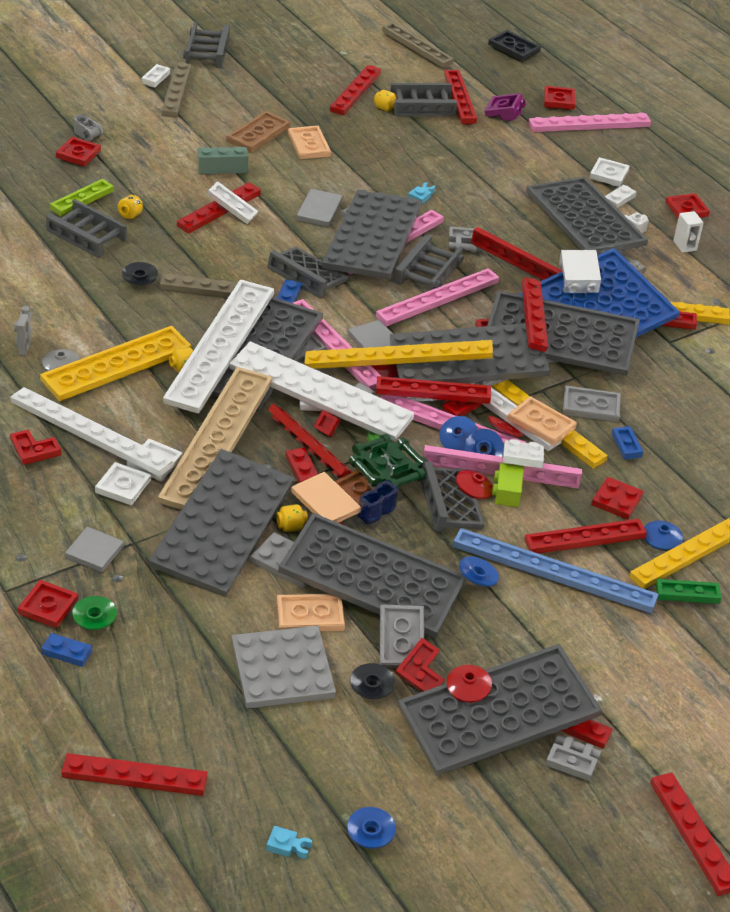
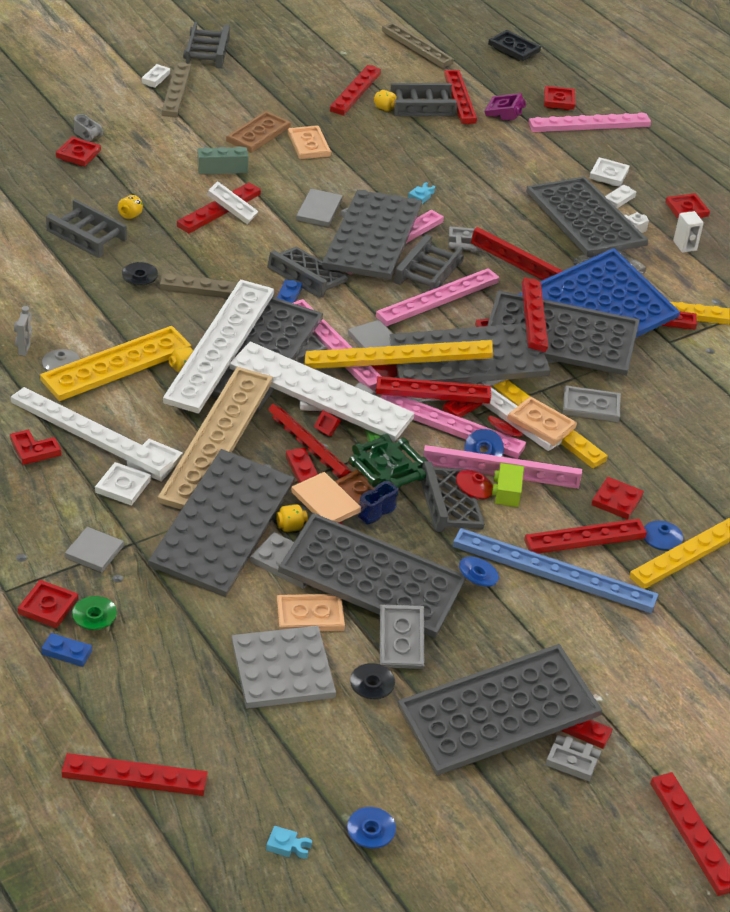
(85, 195): lime plate -> none
(415, 667): red plate -> none
(456, 441): blue dish -> none
(469, 690): red dish -> none
(523, 454): white plate -> none
(580, 271): white panel -> none
(627, 442): blue plate -> none
(688, 591): green plate -> none

